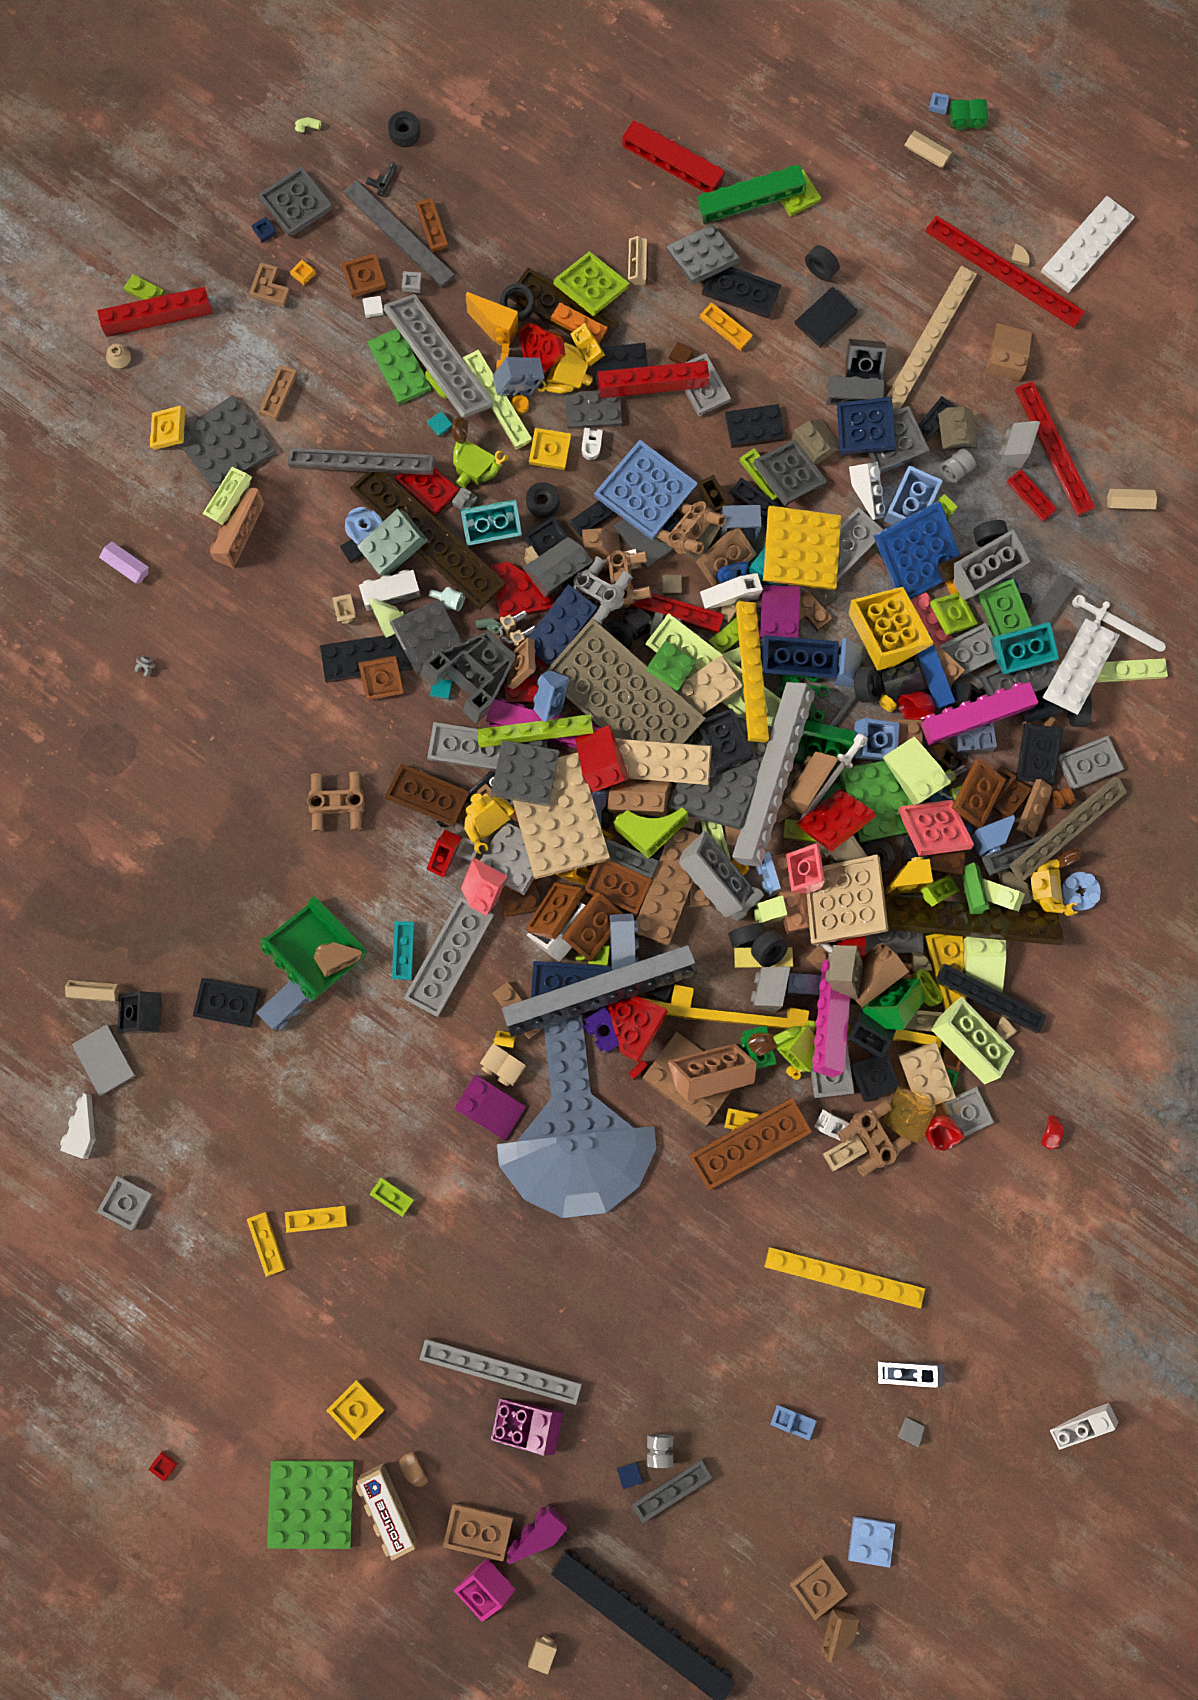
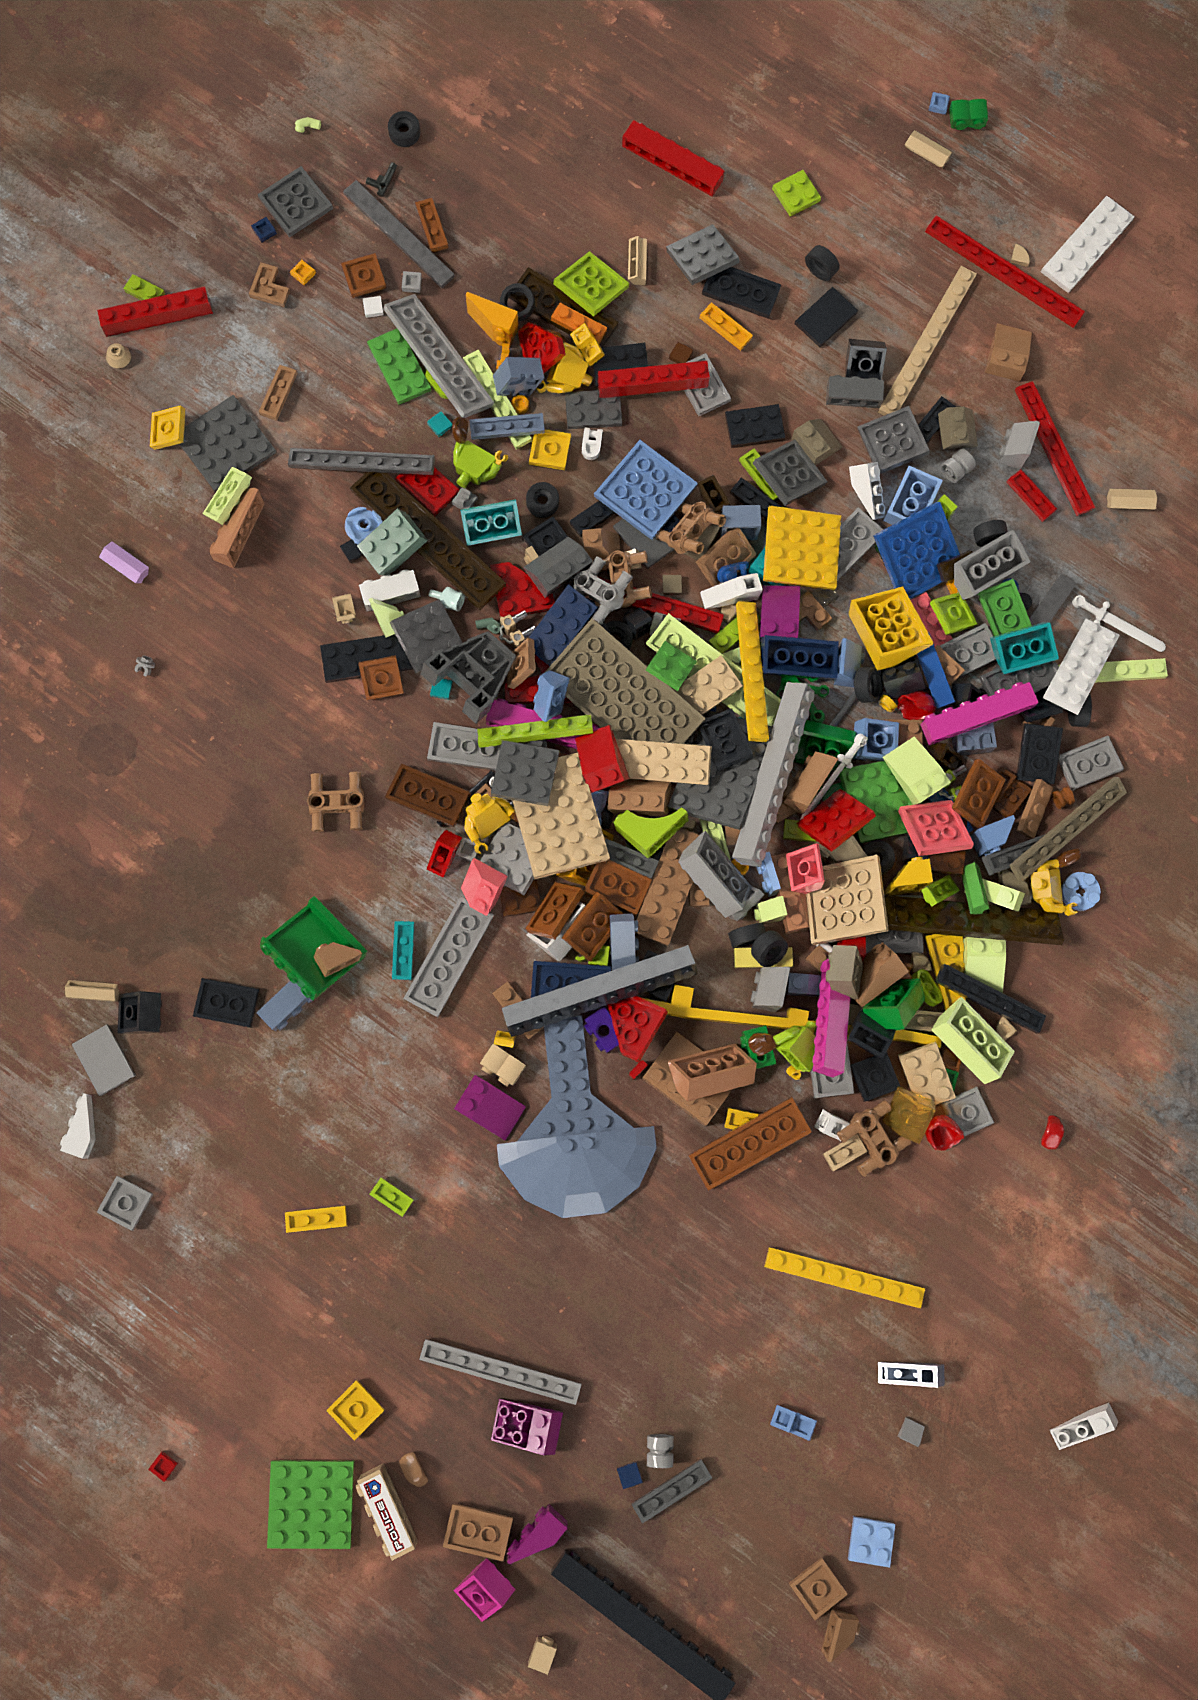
(266, 1244): yellow tile -> none
(507, 426): none -> sand blue plate
(751, 194): green brick -> none
(866, 426): dark blue plate -> none

